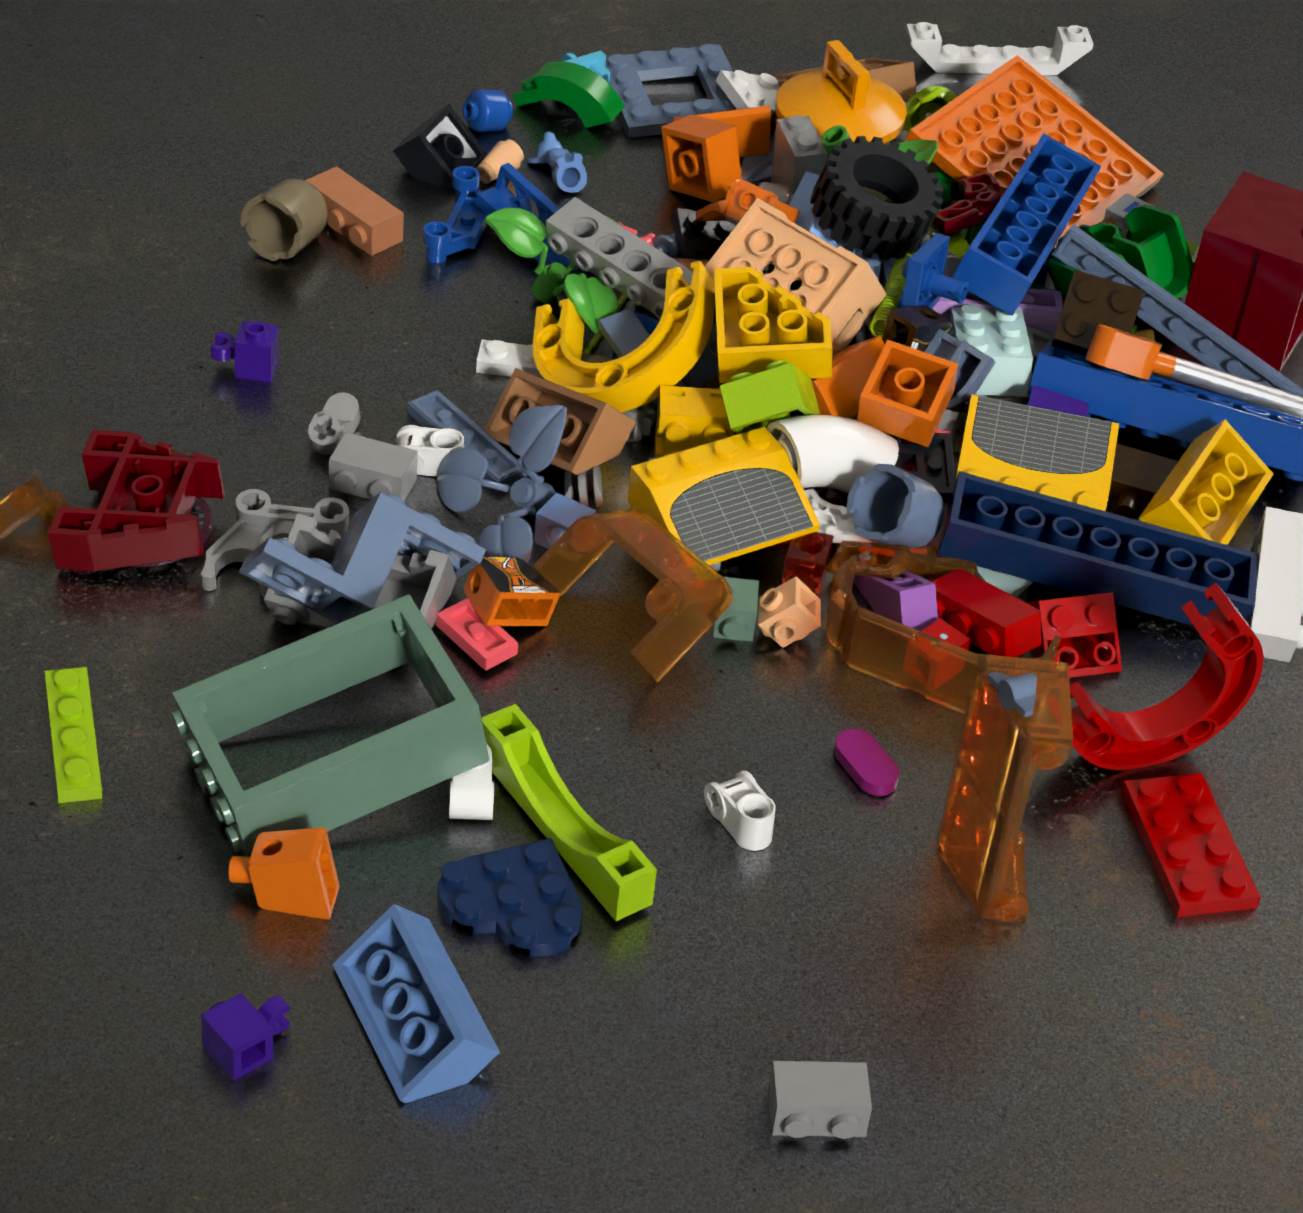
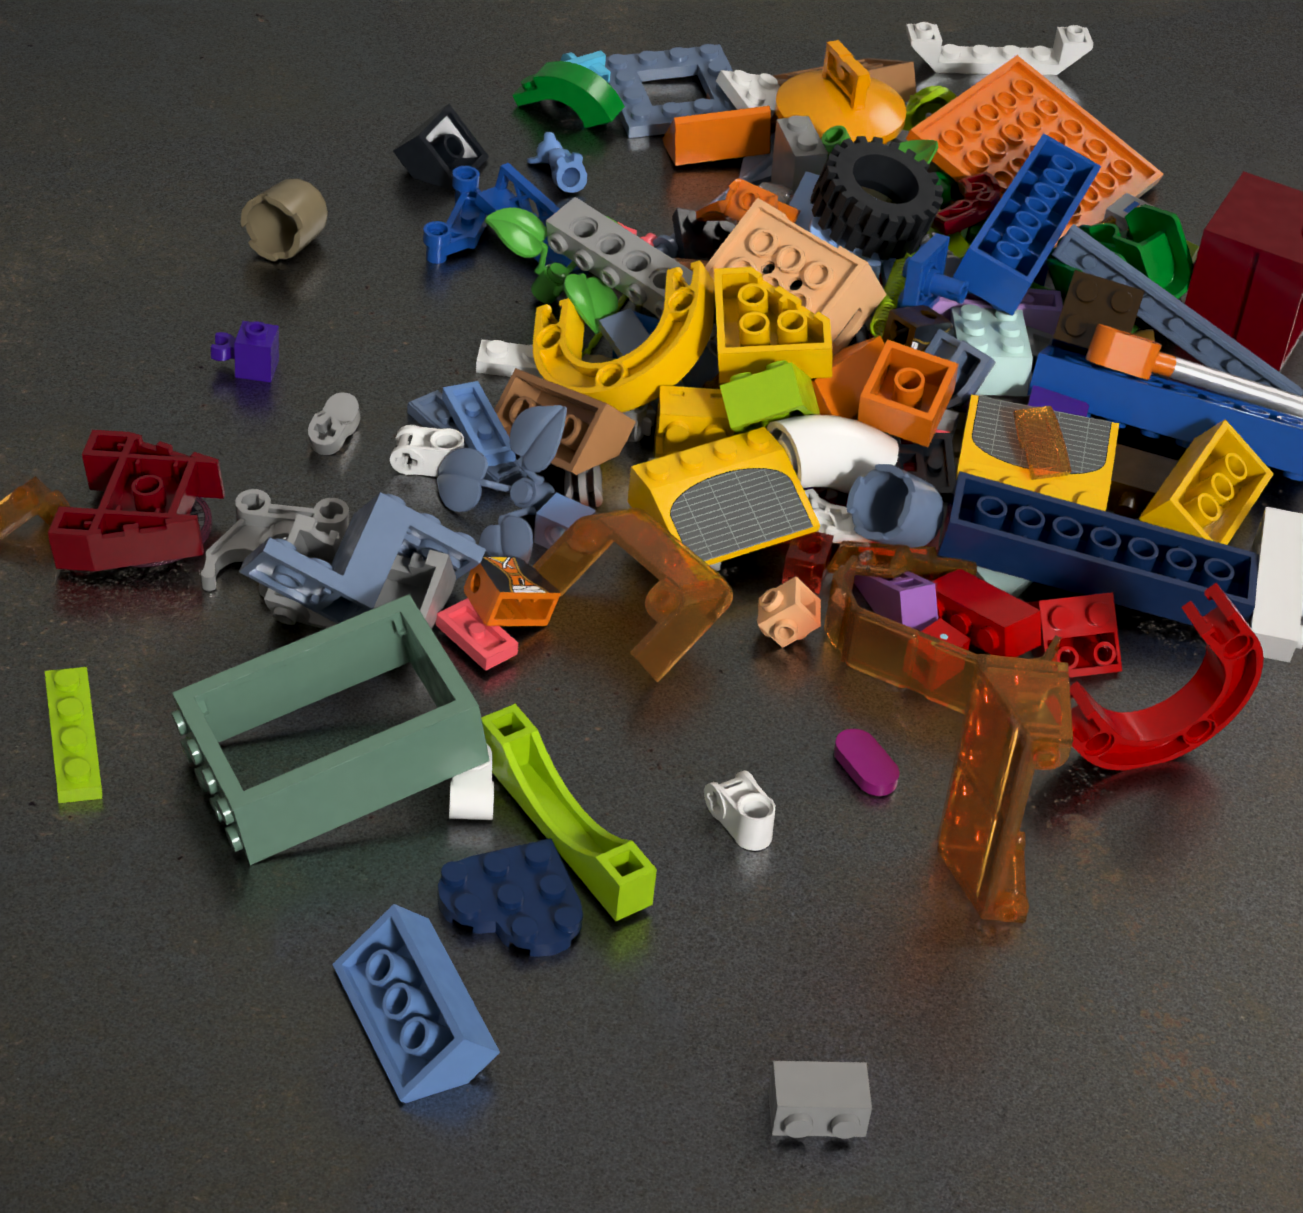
(241, 1035): dark purple brick -> none
(290, 872): orange torso -> none
(359, 212): nougat brick -> none
(372, 466): light grey brick -> none
(478, 422): none -> medium blue plate
(487, 110): blue head -> none
(502, 153): light nougat cone -> none
(701, 157): orange brick -> none
(740, 617): sand green brick -> none
(1015, 691): sand blue piece -> none
(1043, 442): none -> clear orange slope
(1190, 845): red plate -> none

